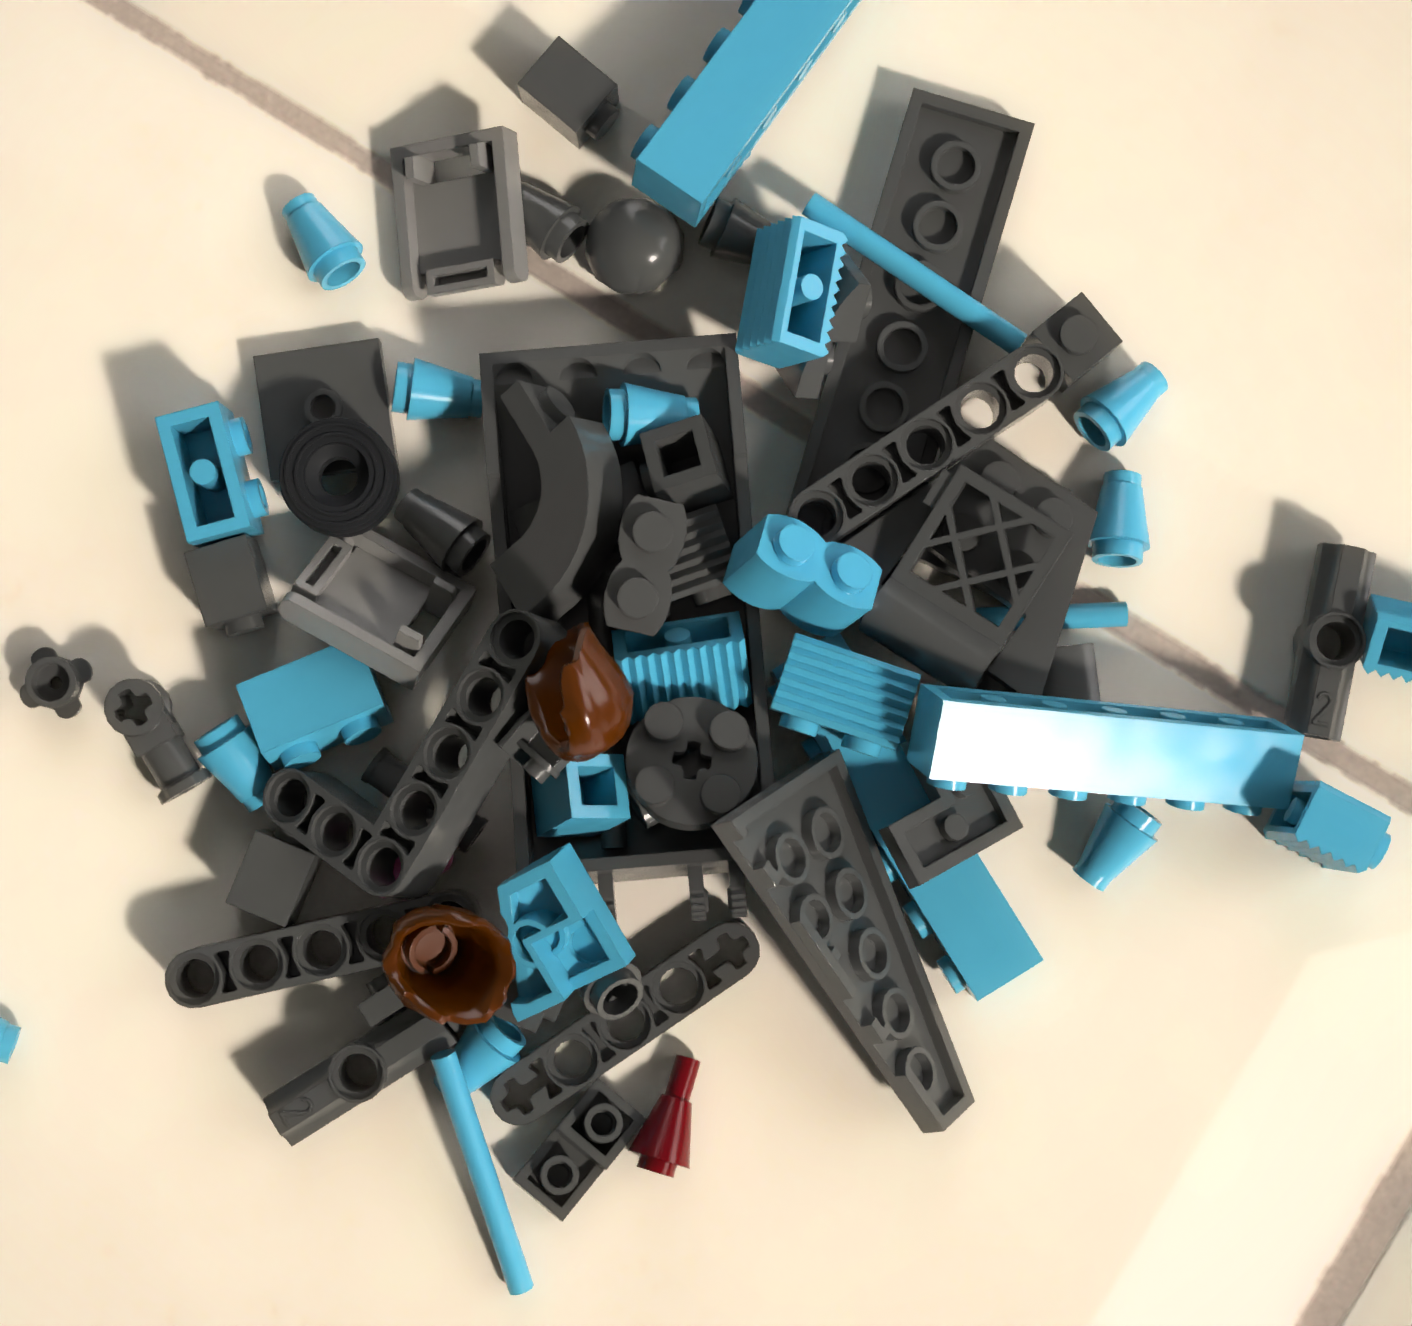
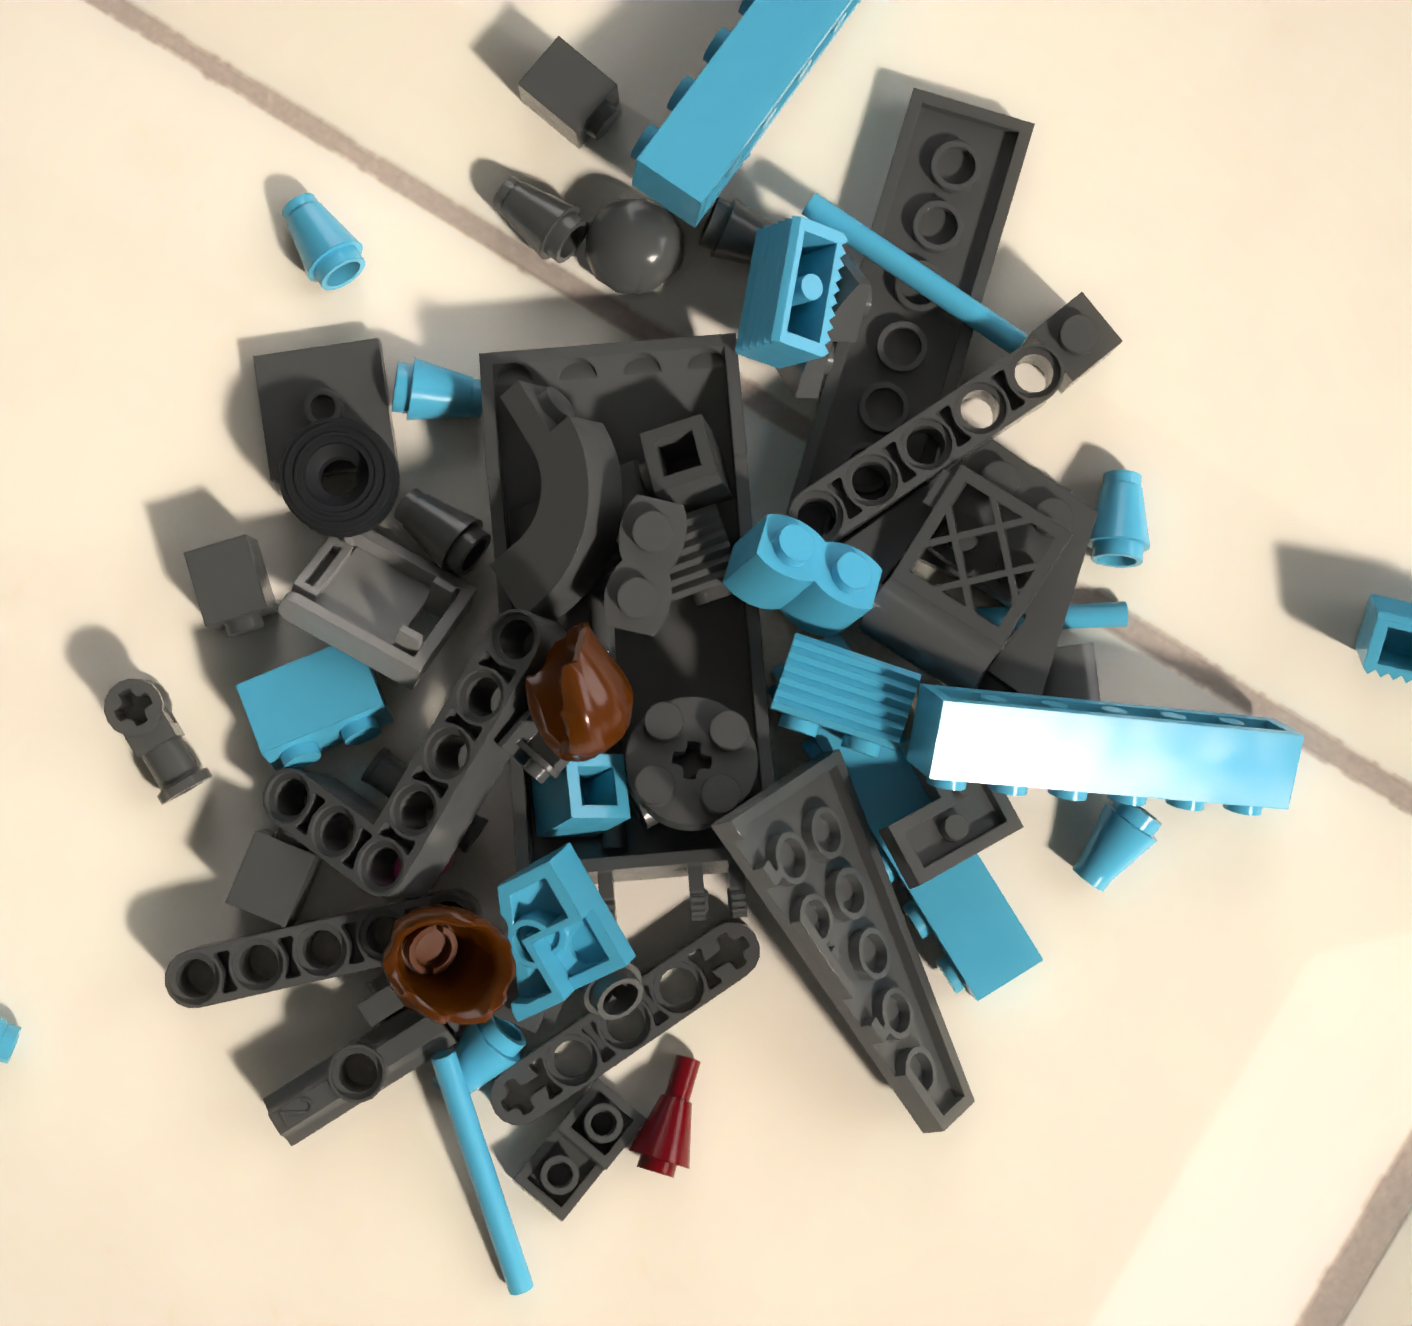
(38, 689): dark grey plate -> none
(210, 473): medium azure brick -> none
(236, 761): medium azure cone -> none
(461, 229): light grey container -> none
(641, 409): medium azure cone -> none
(686, 660): medium azure brick -> none
(1117, 408): medium azure cone -> none
(1330, 828): medium azure brick -> none
(1339, 600): dark grey piece -> none

